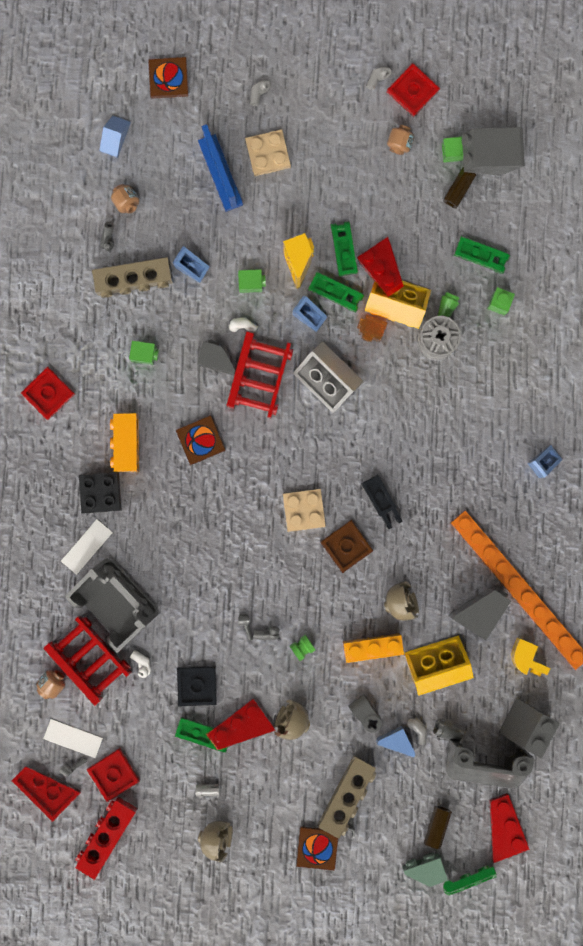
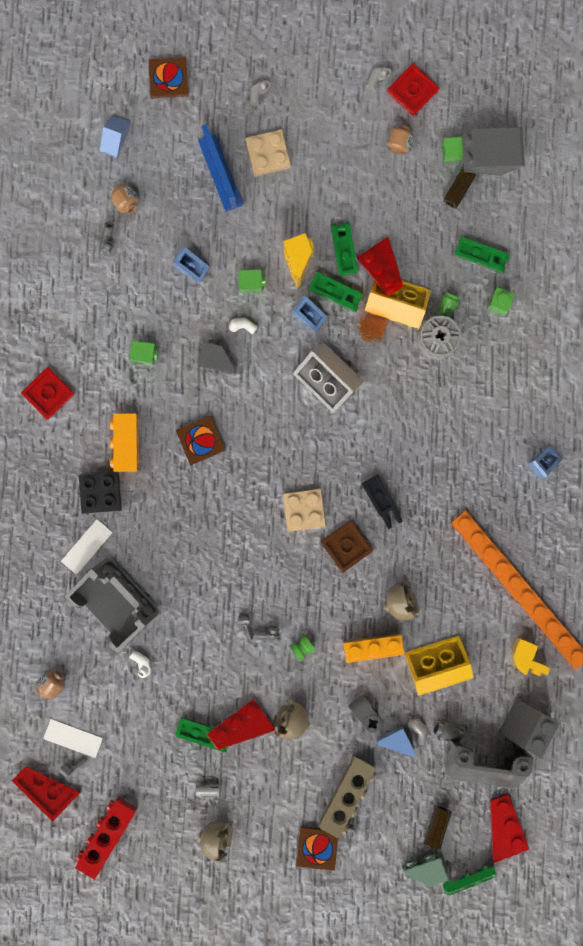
(81, 678): red fence -> none
(113, 775): red tile -> none
(123, 272): dark tan brick -> none
(196, 686): black tile -> none
(247, 362): red fence -> none
(482, 612): dark grey slope -> none

